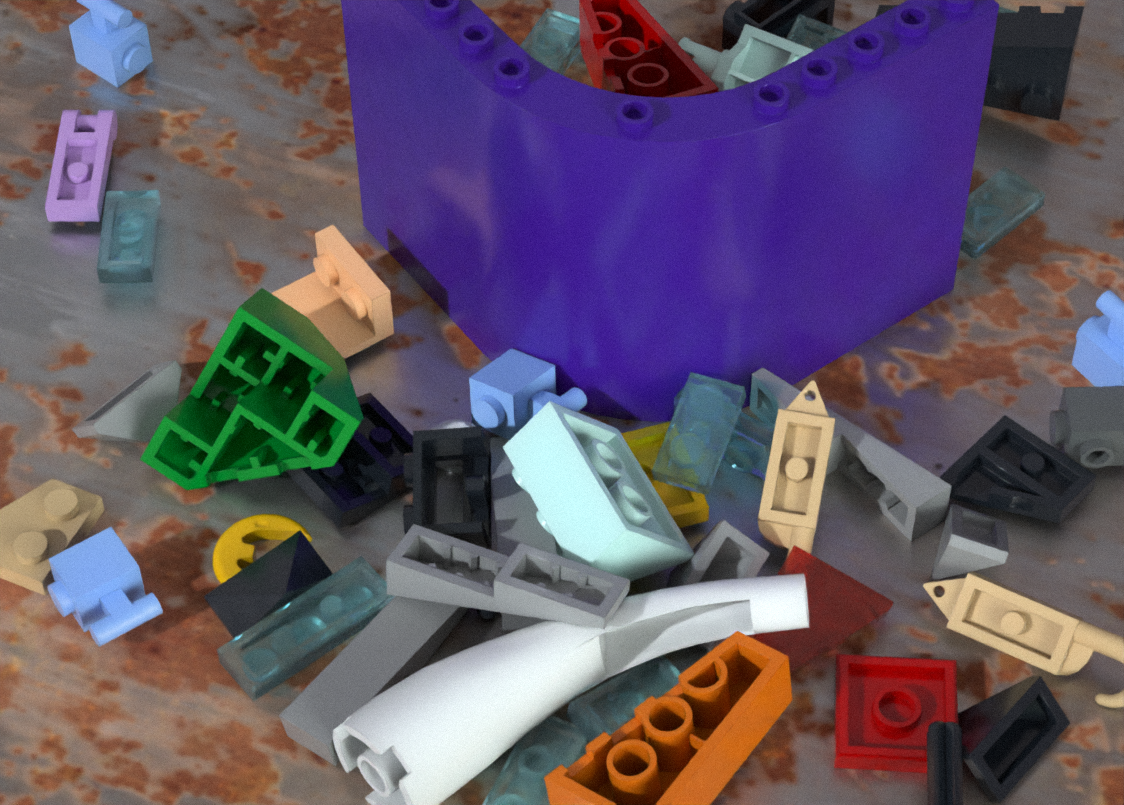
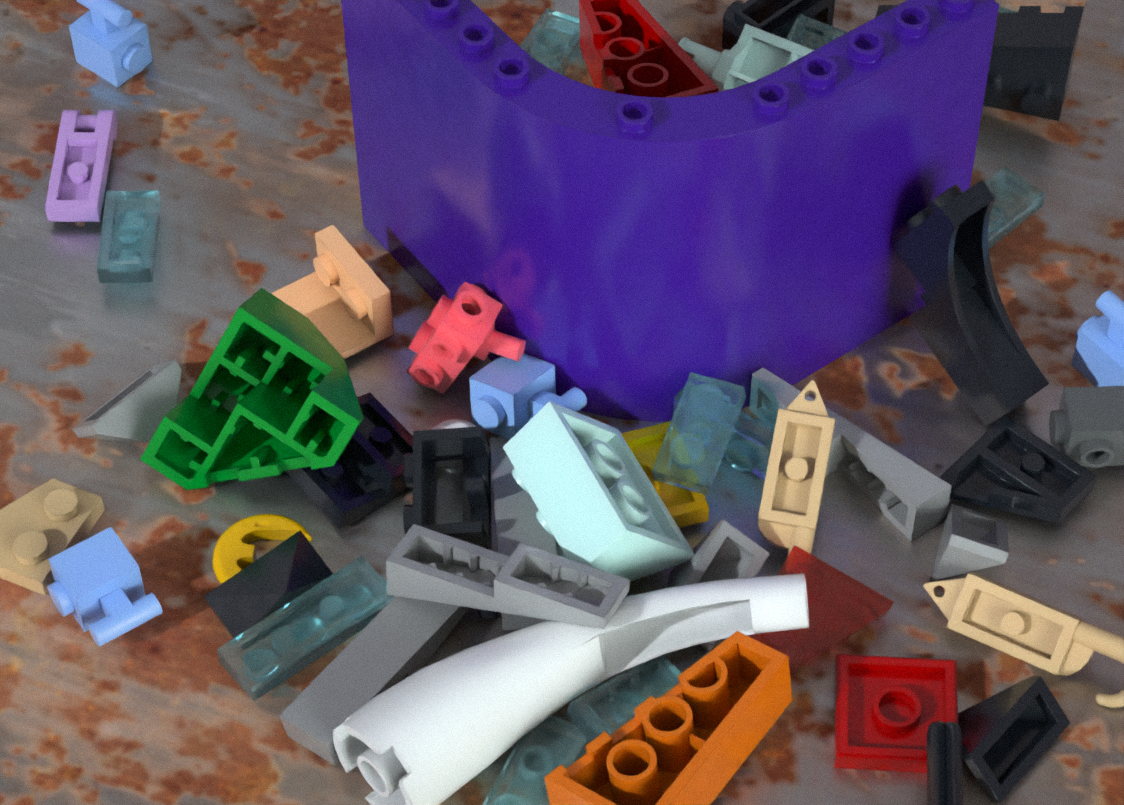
(455, 334): none -> coral brick
(963, 307): none -> black arch

